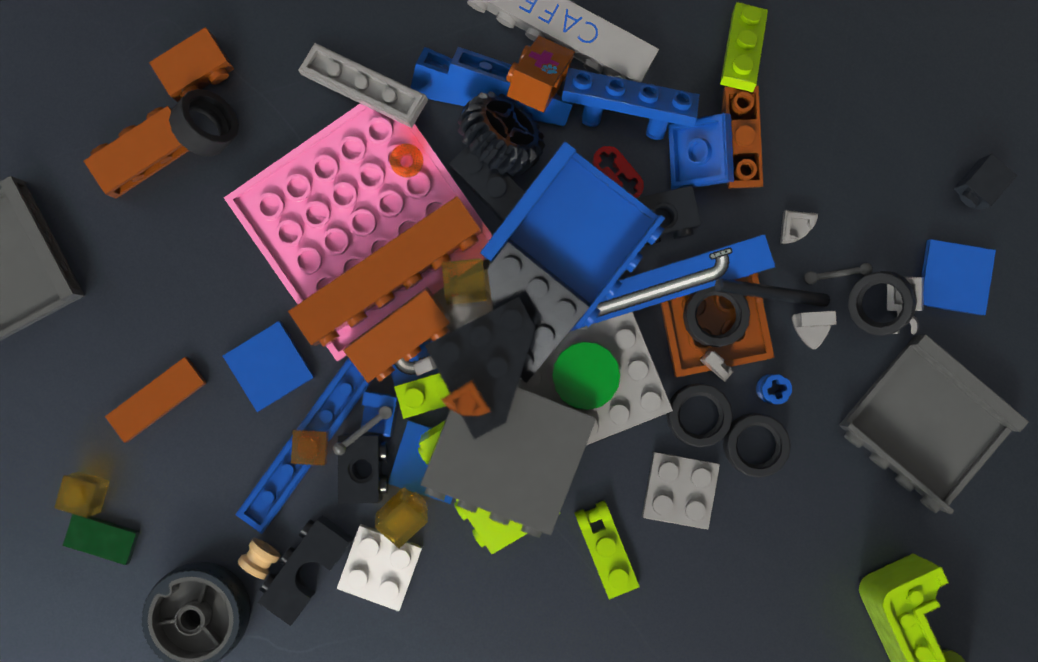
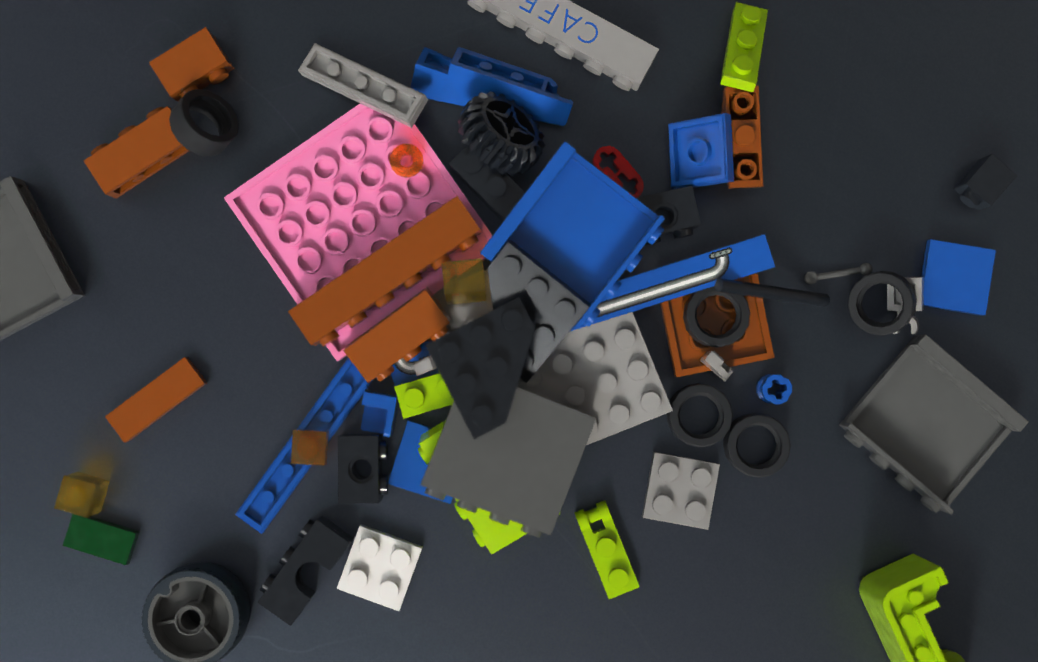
(259, 558): tan wheel -> none
(268, 366): blue tile -> none
(384, 413): dark grey hinge -> none
(402, 517): clear yellow brick -> none
(466, 401): dark orange tile -> none
(539, 73): dark orange brick -> none
(586, 375): green tile -> none
(630, 97): blue plate -> none
(796, 225): light grey tile -> none
(813, 326): light grey tile -> none

